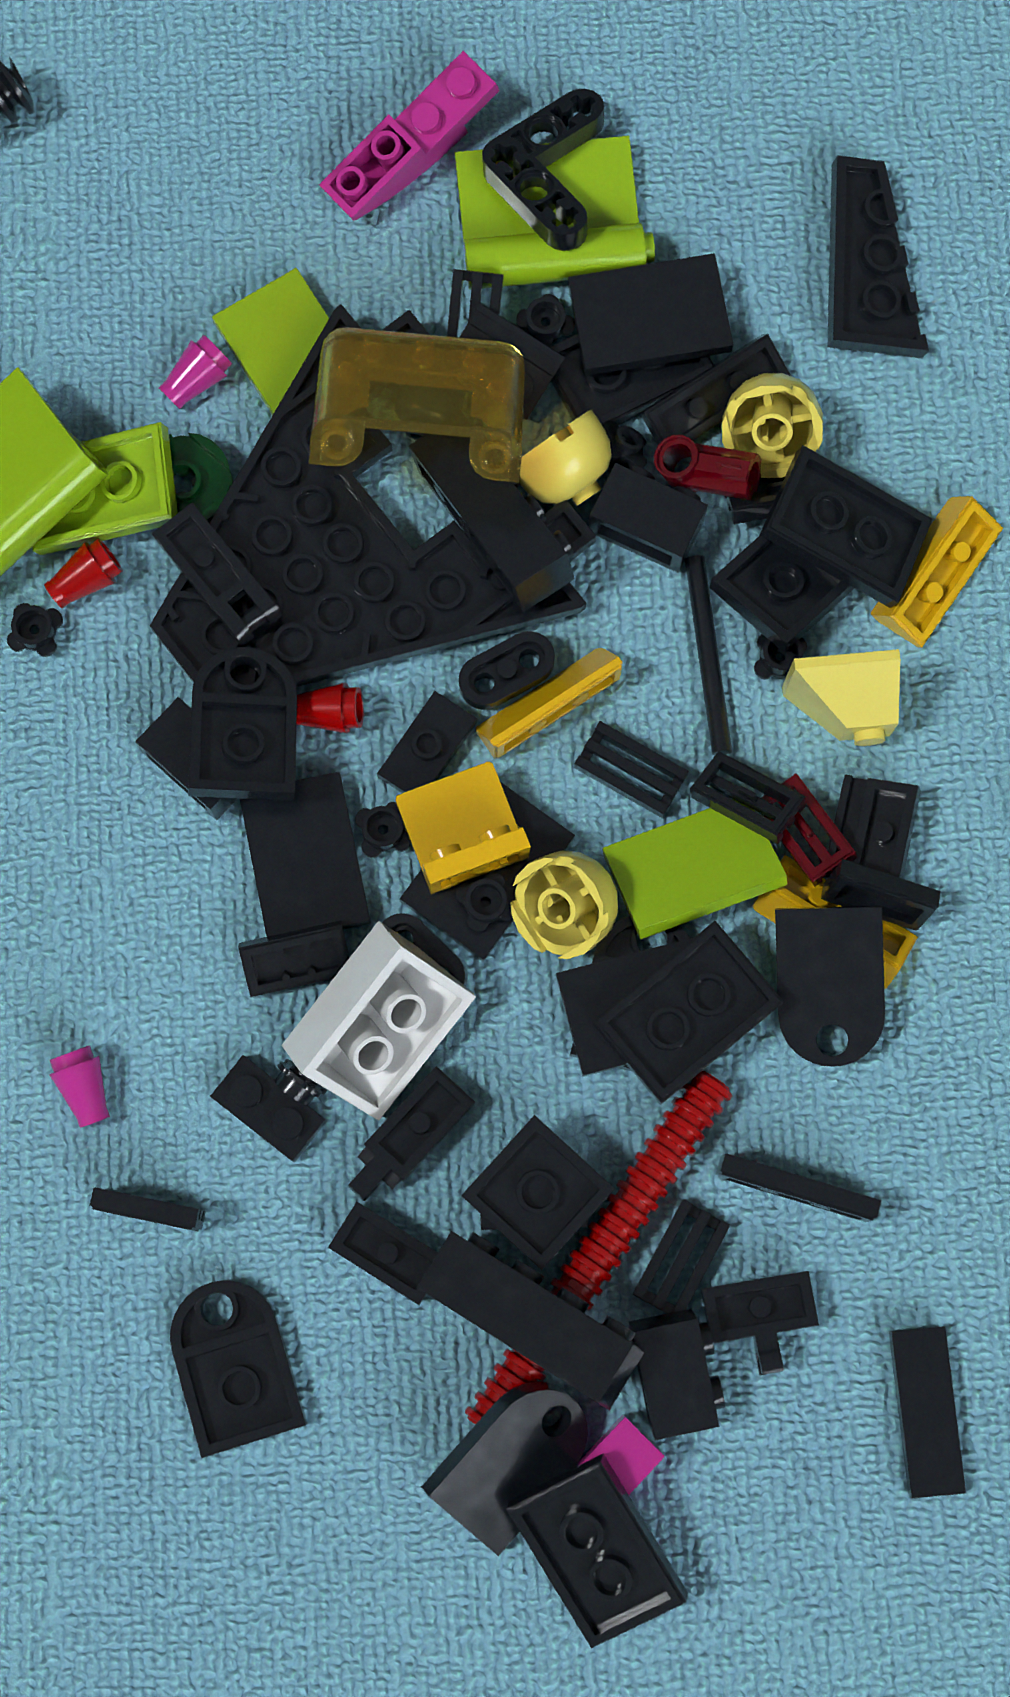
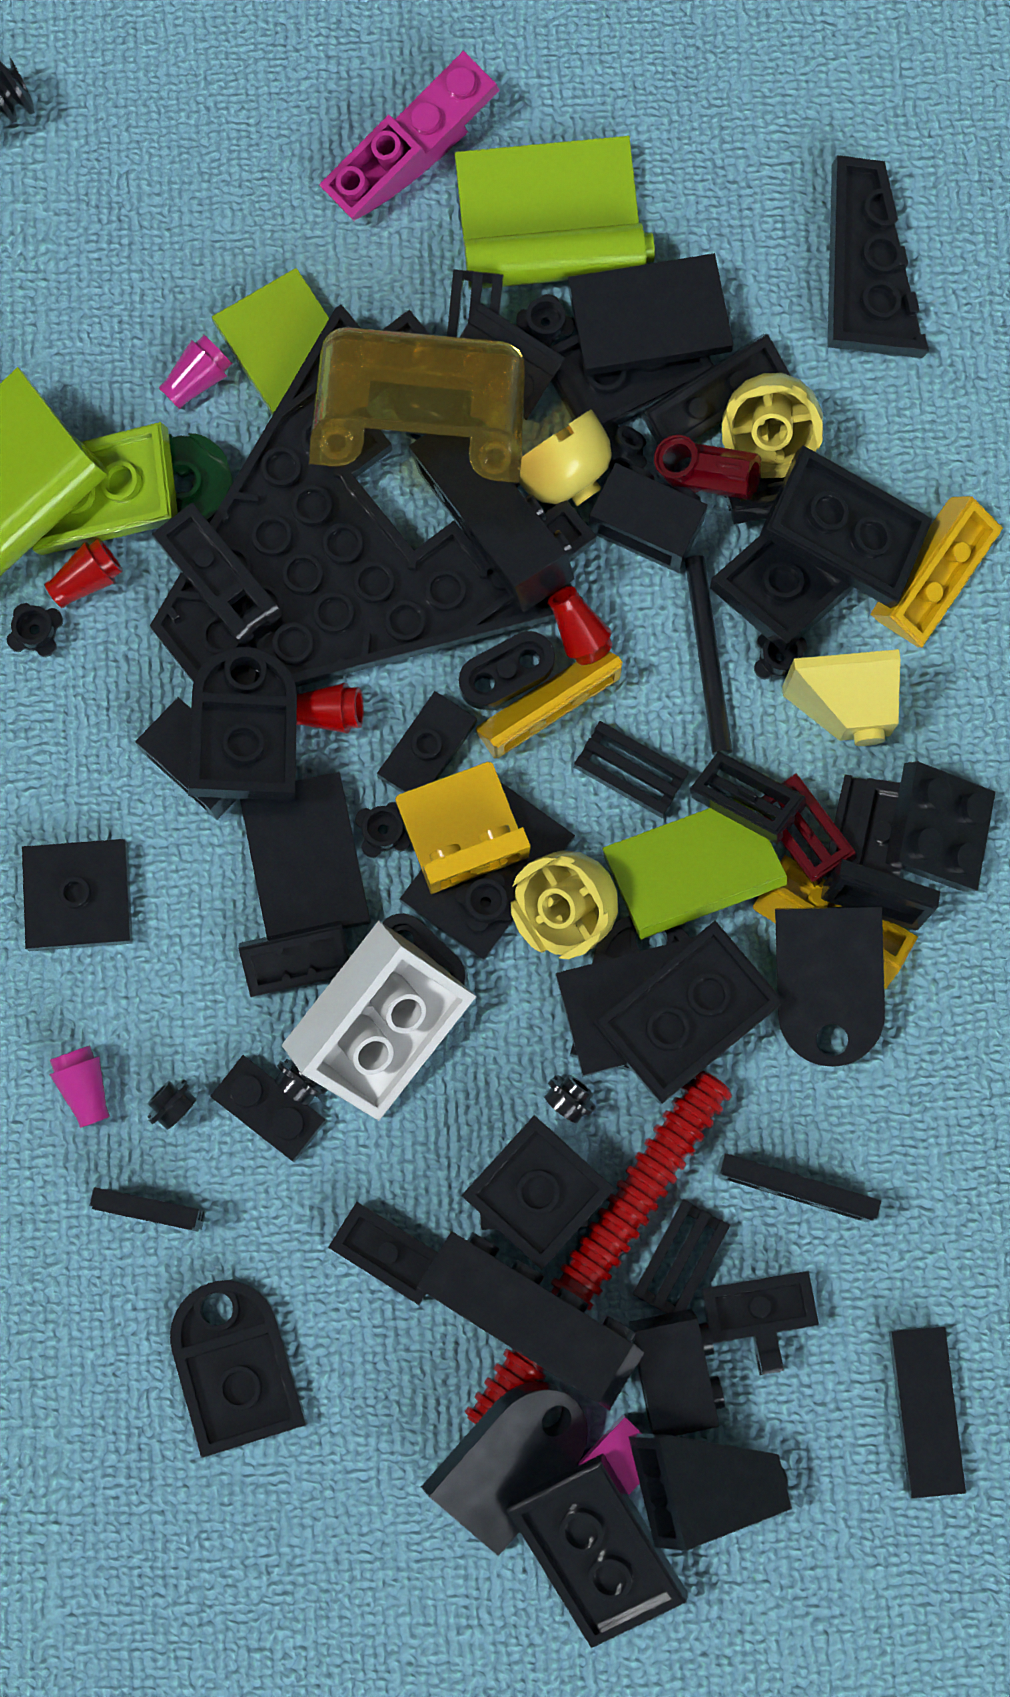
(76, 895): none -> black plate
(170, 1103): none -> black plate
(411, 1133): black hinge -> none
(531, 163): black beam -> none
(570, 1098): none -> black plate
(580, 628): none -> red cone
(705, 1488): none -> black slope
(940, 827): none -> black plate

